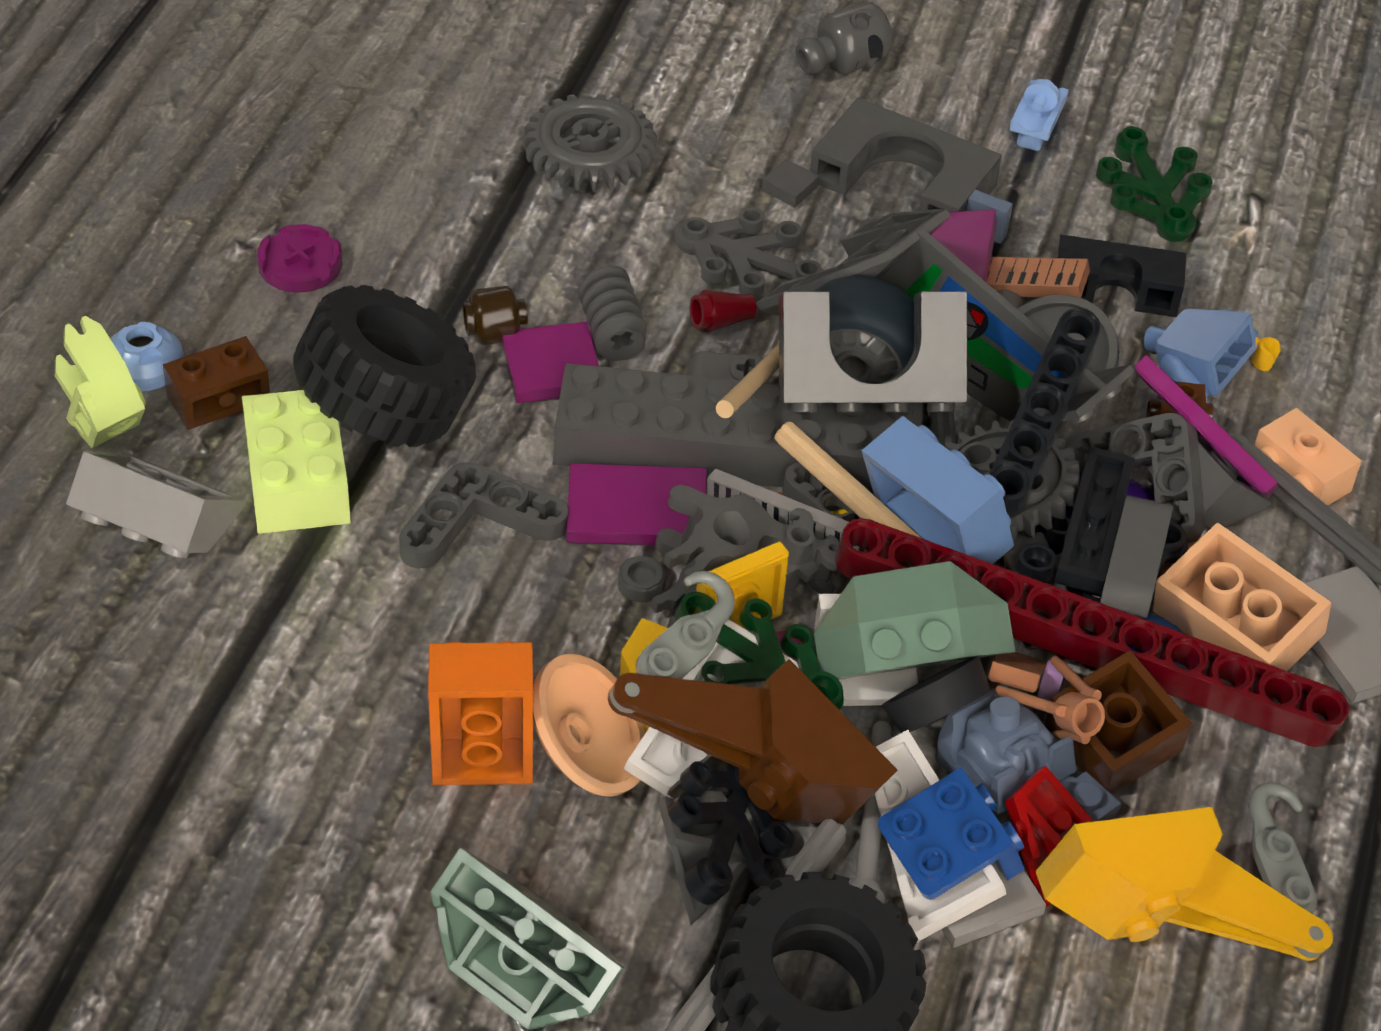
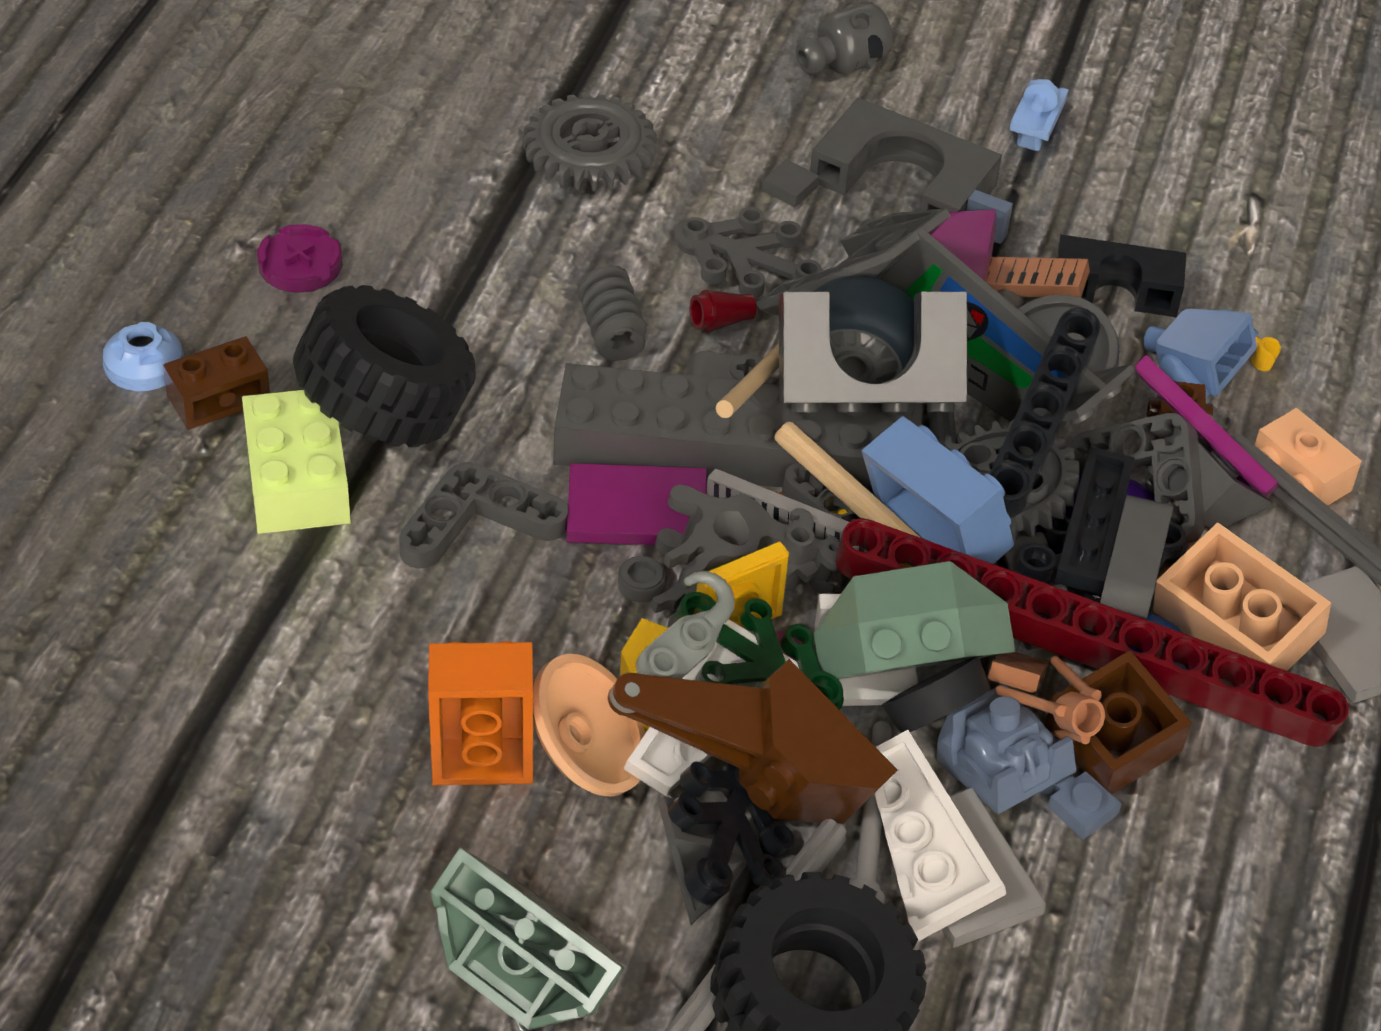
(98, 385): yellowish green piece -> none
(151, 502): light grey slope -> none
(493, 313): dark brown head -> none
(539, 357): magenta tile -> none
(950, 835): blue bracket -> none
(1042, 816): red wing -> none
(1051, 682): lavender tile -> none
(1164, 867): yellow slope -> none
(1172, 220): dark green plant -> none

